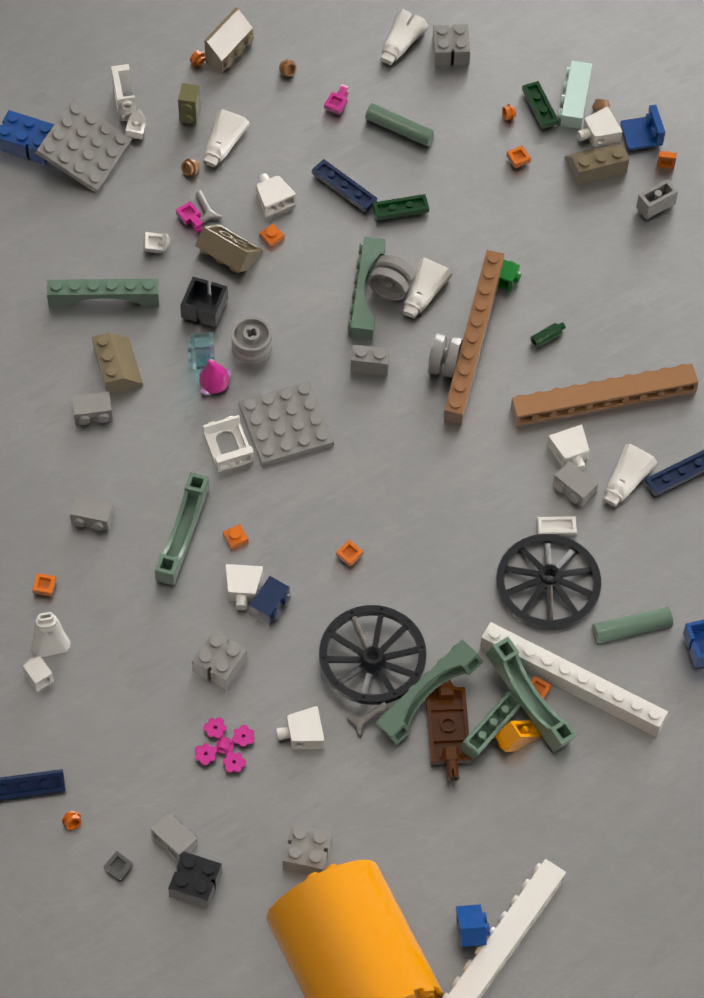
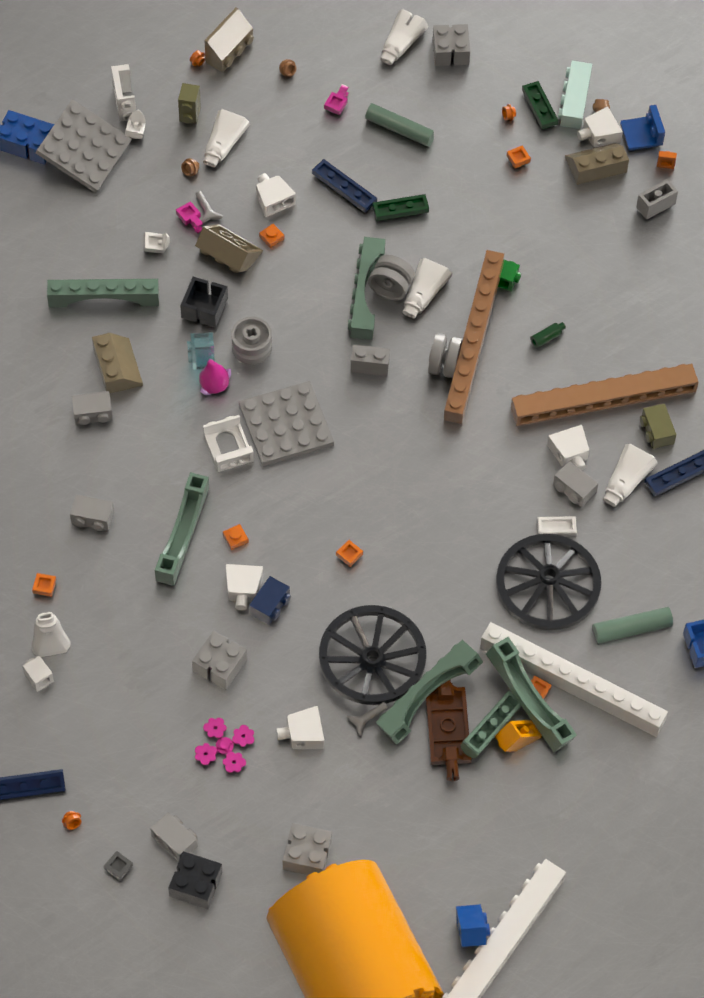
(658, 426): none -> olive brick

